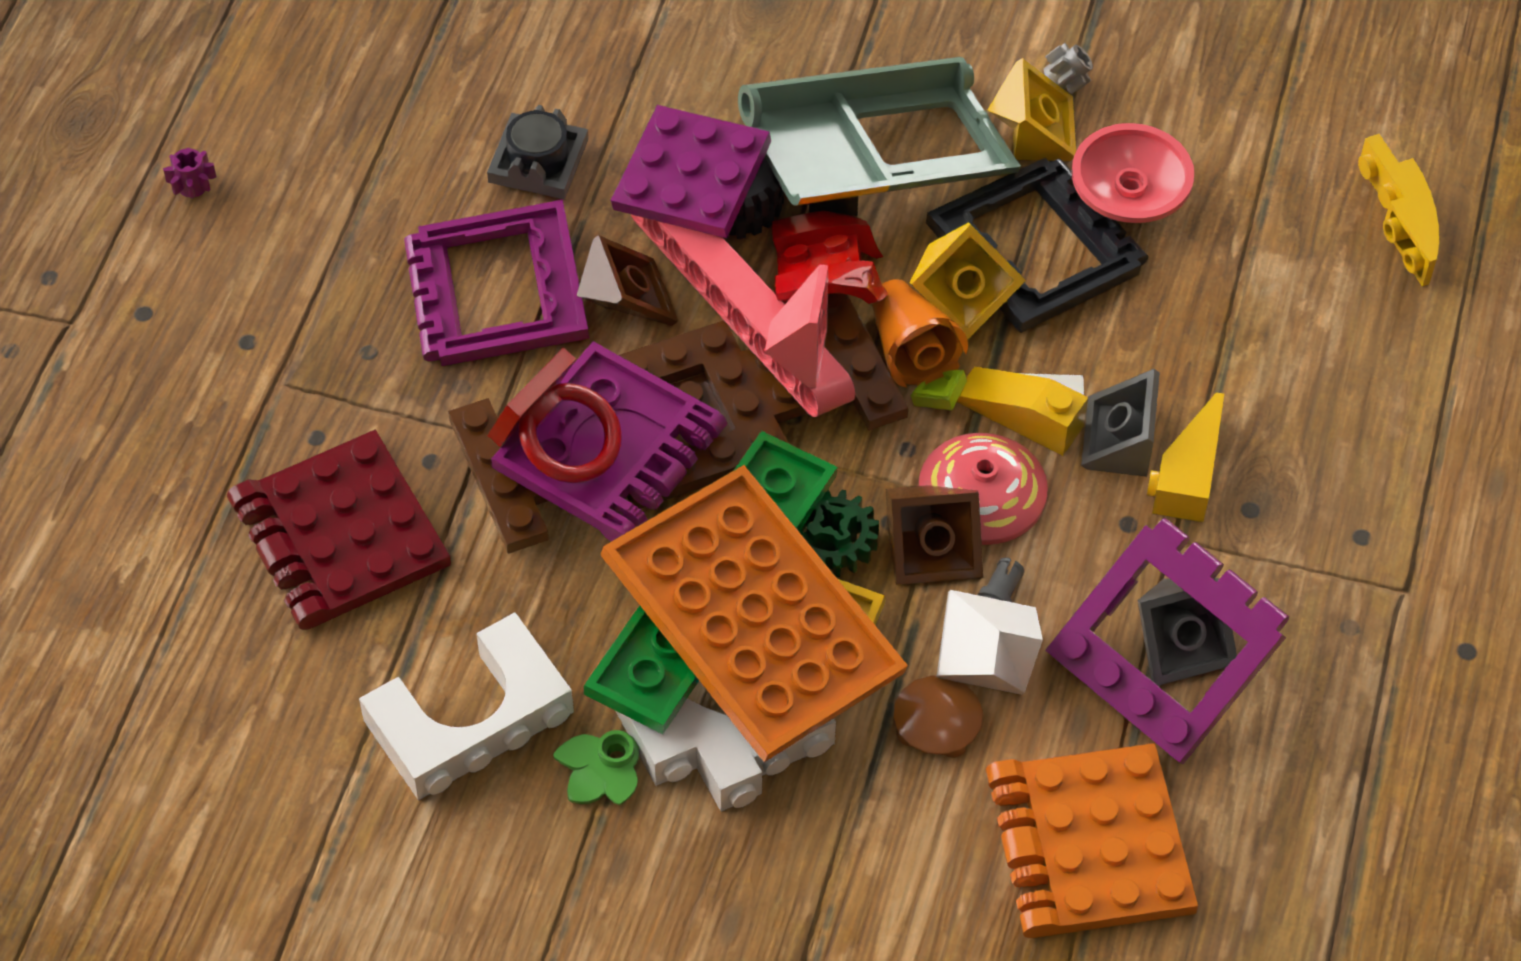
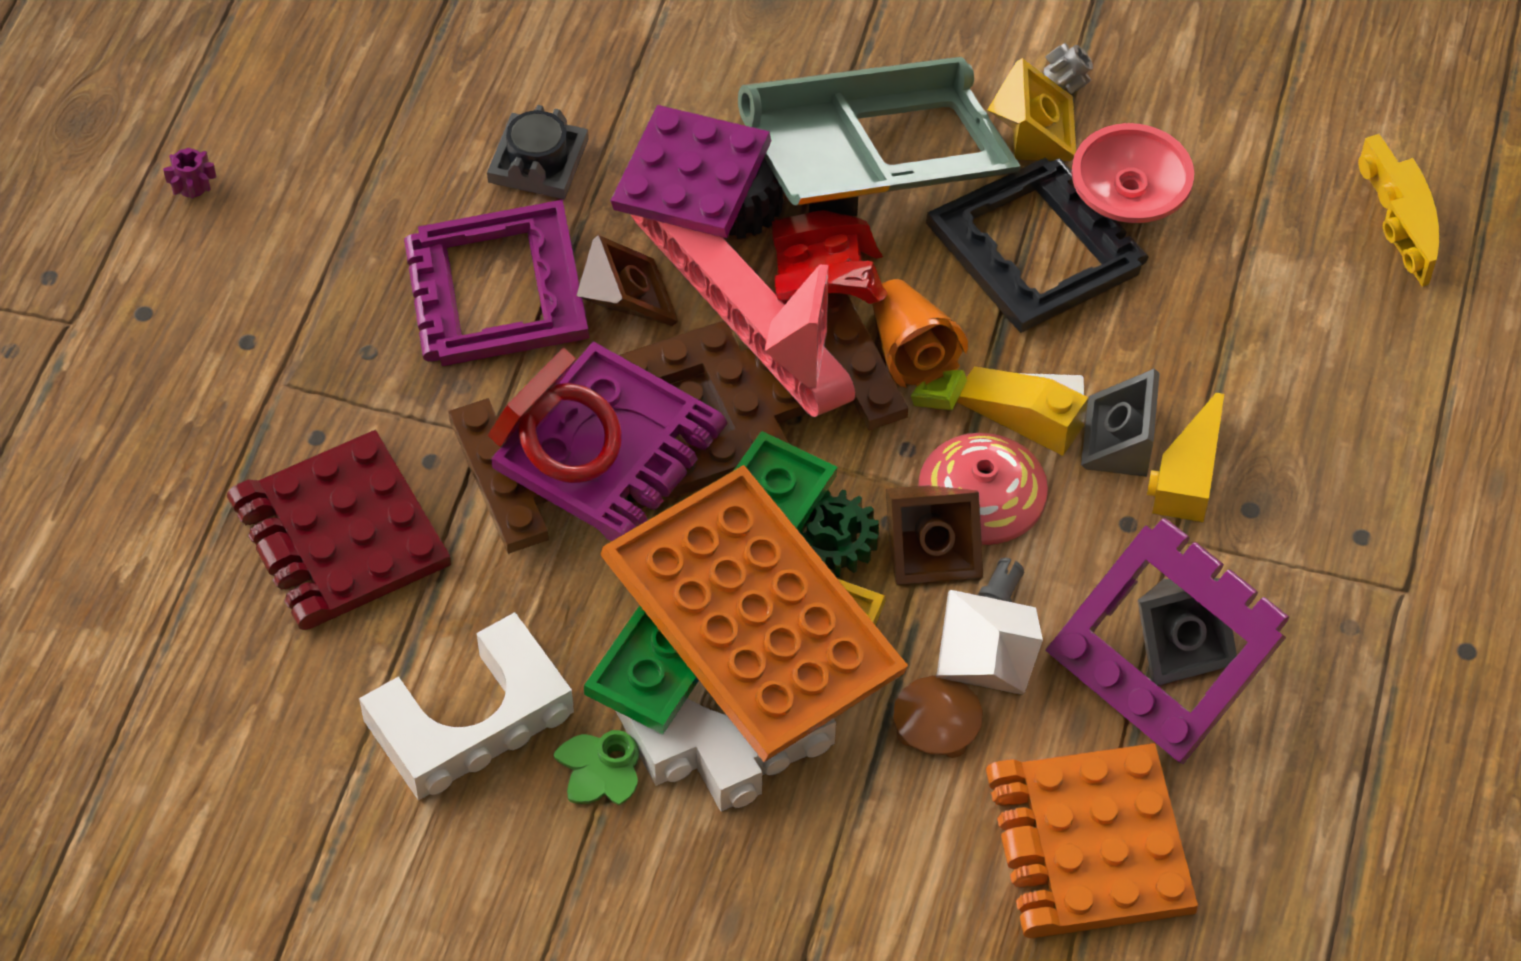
(965, 278): yellow slope -> none

